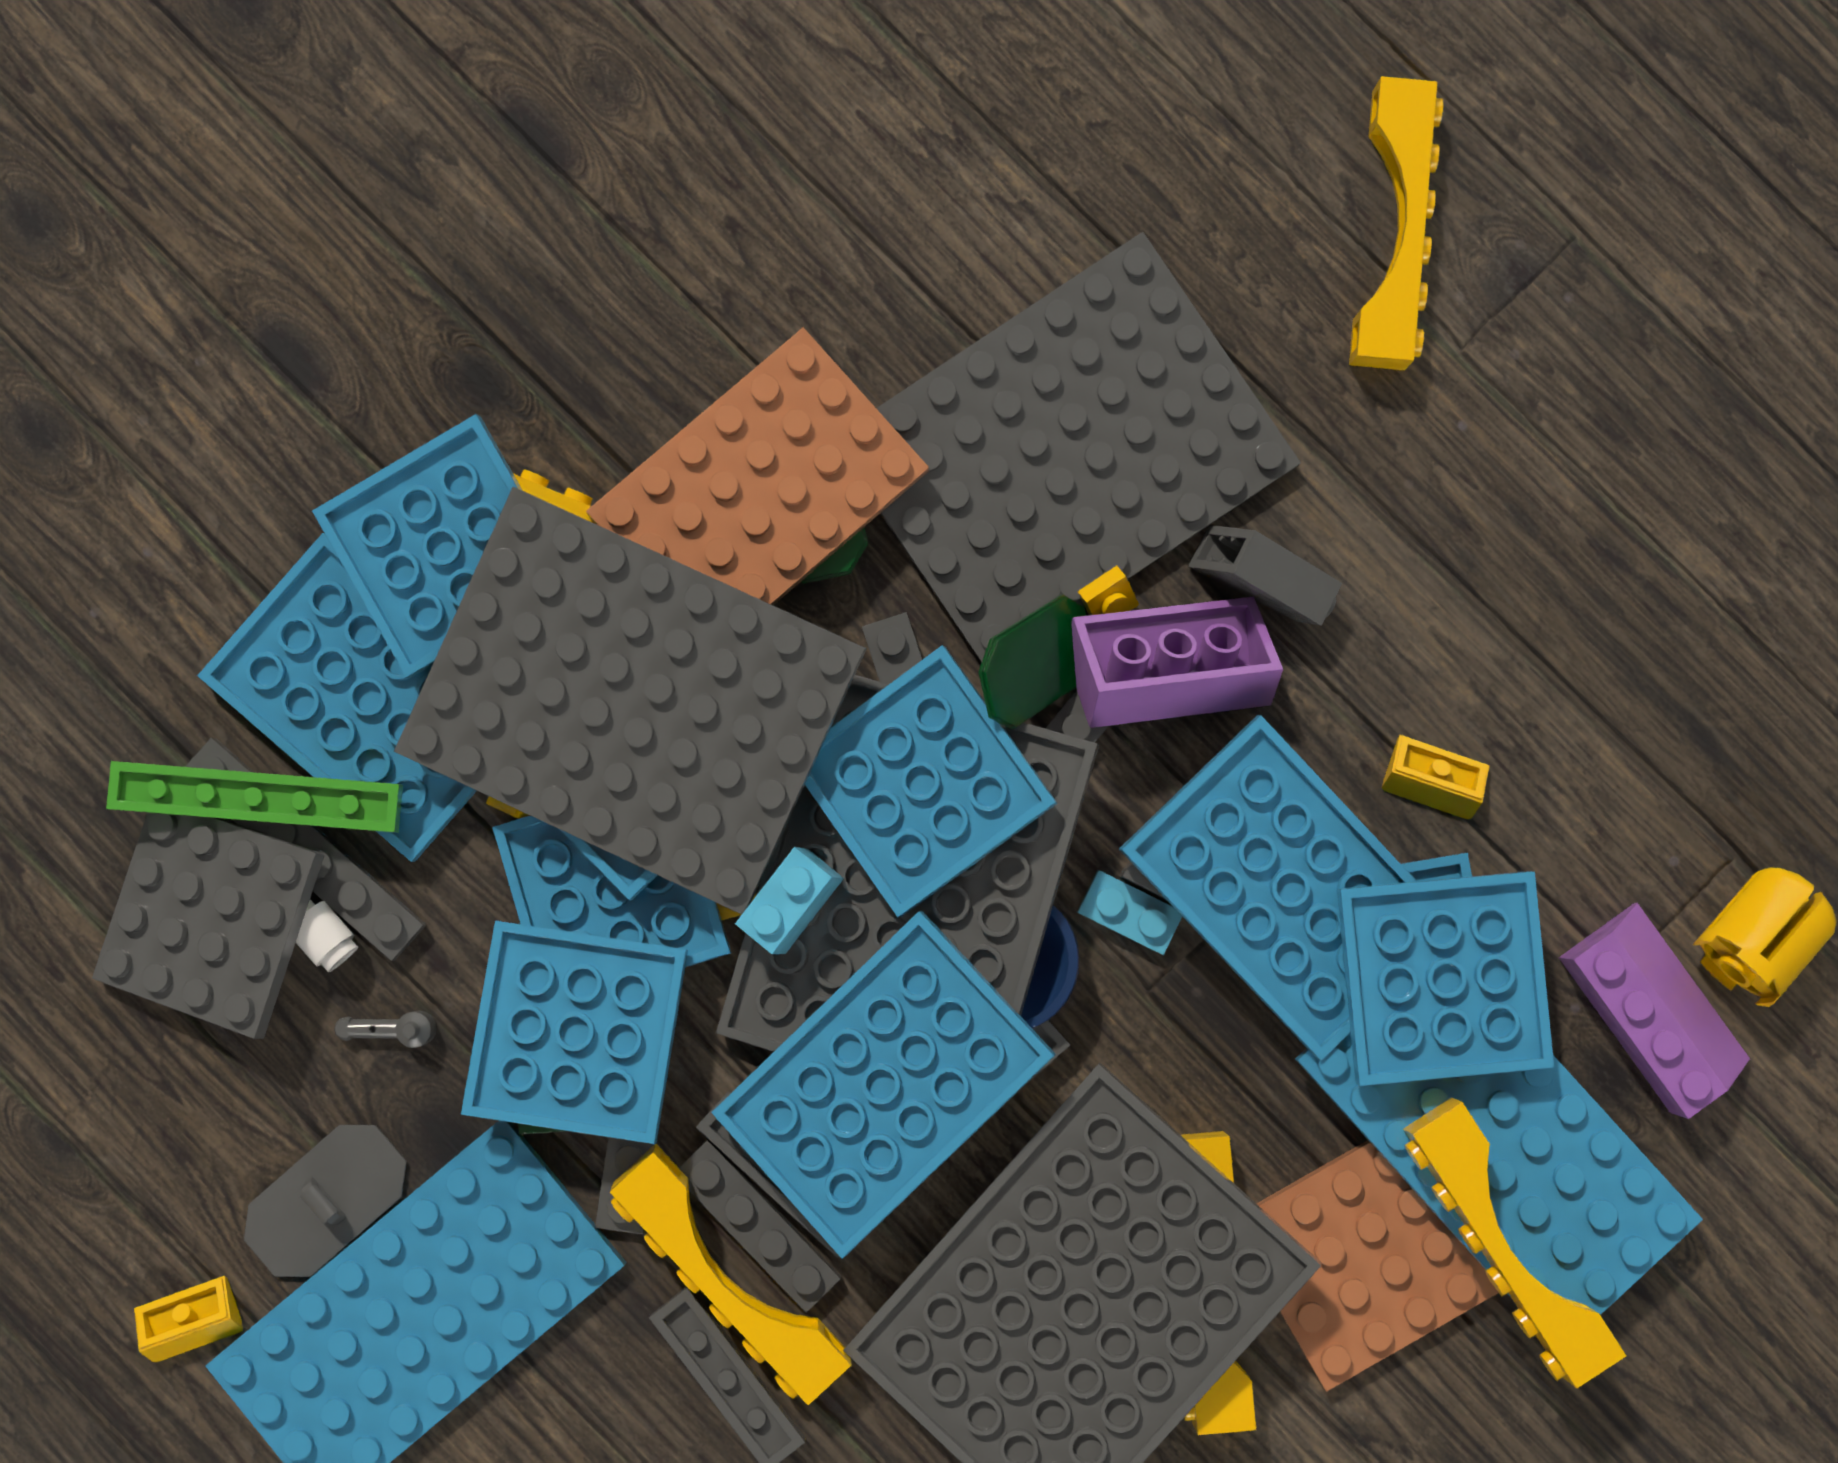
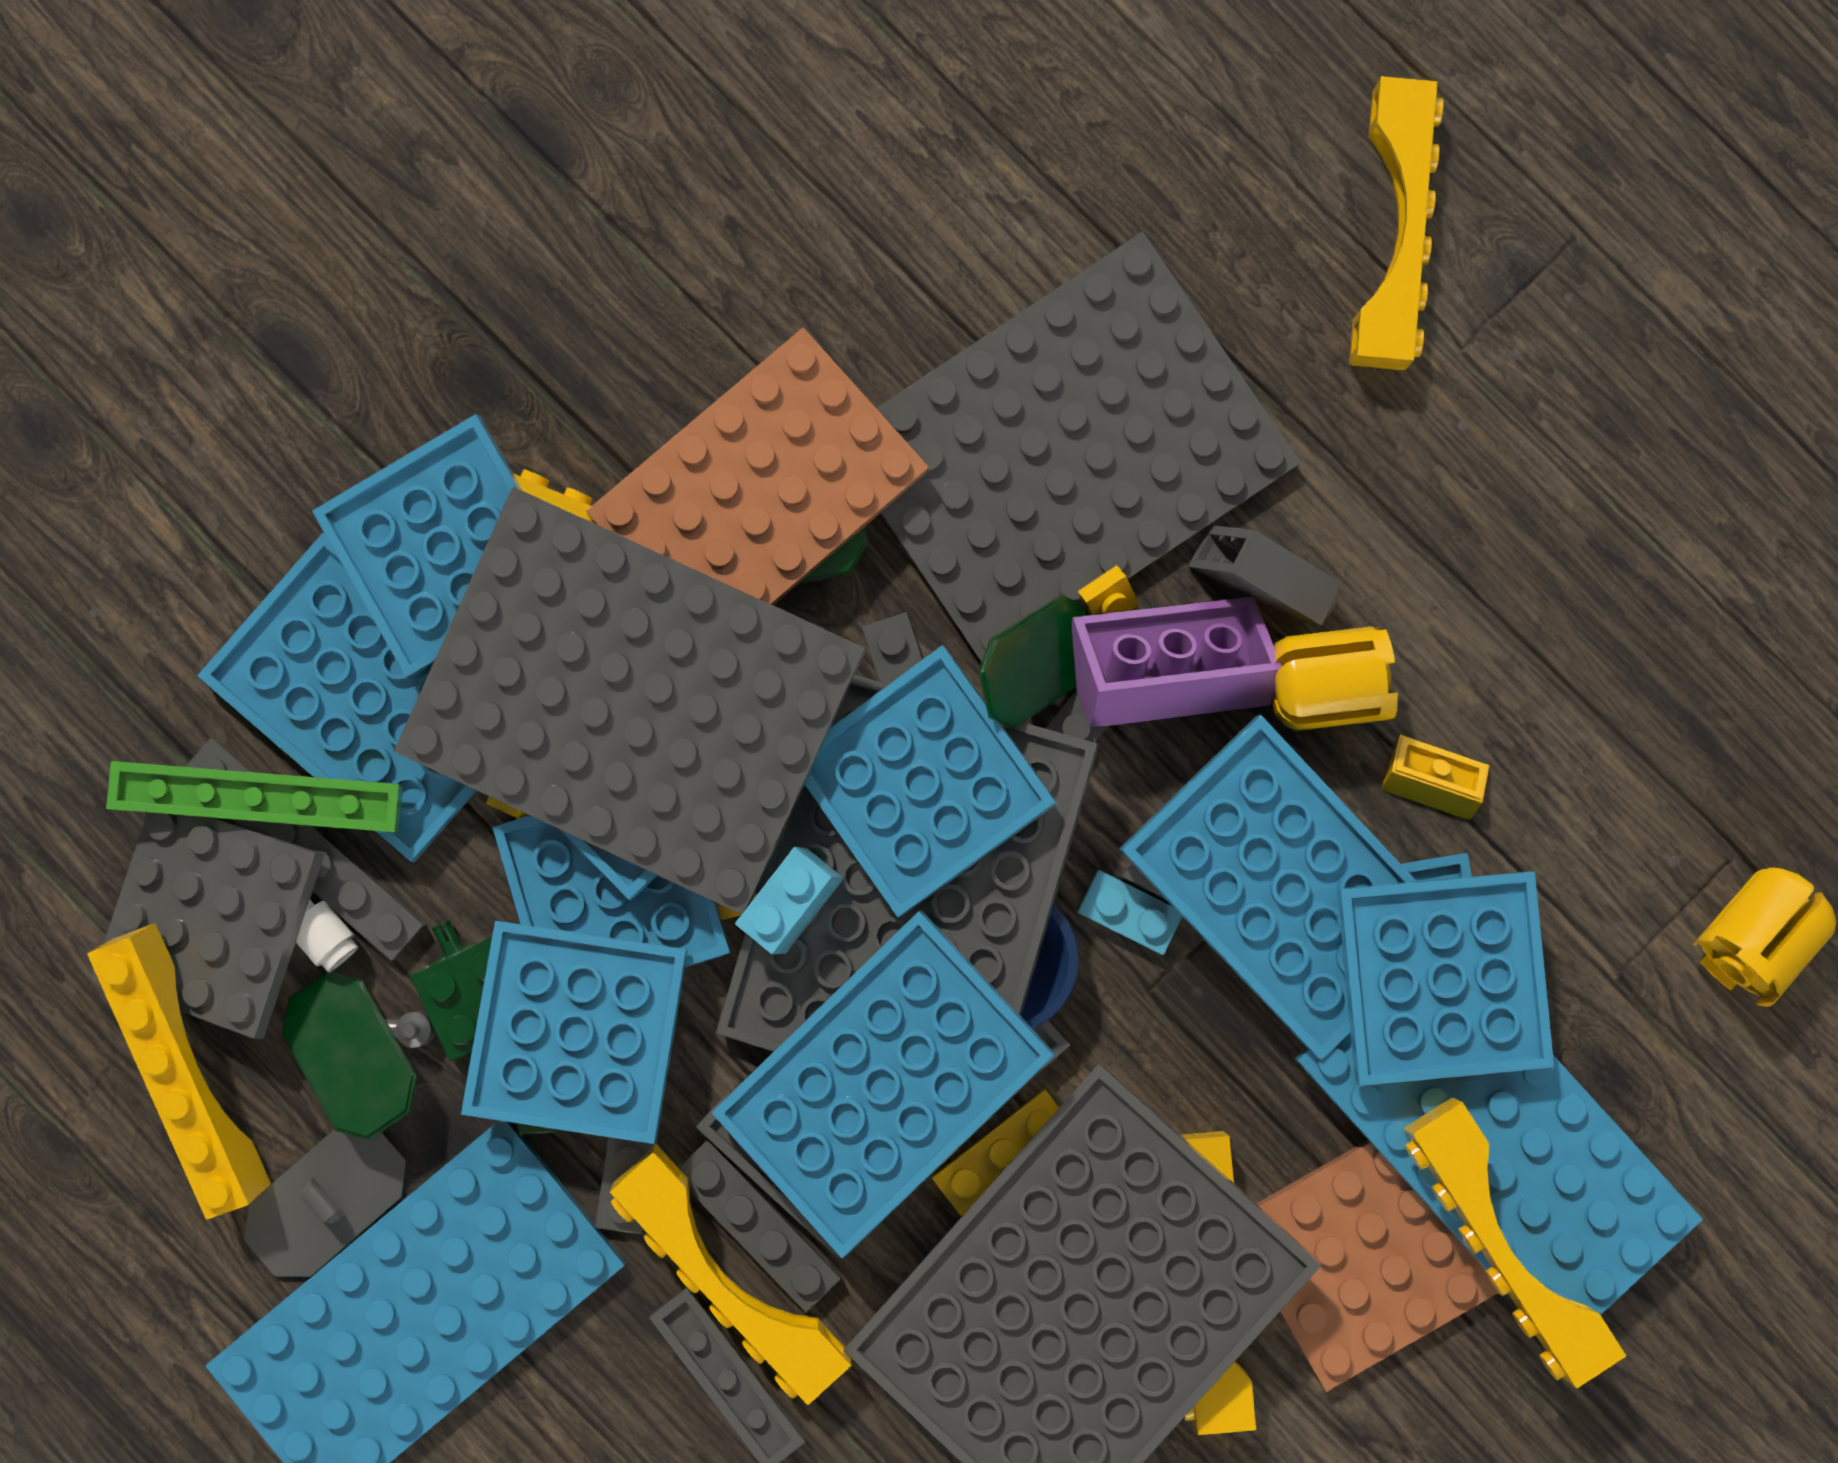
(144, 999): none -> yellow arch
(187, 1320): yellow slope -> none
(349, 1055): none -> dark green shield
(453, 990): none -> dark green plate
(981, 1163): none -> yellow plate
(1334, 678): none -> yellow cylinder
(1656, 1012): medium lavender slope -> none

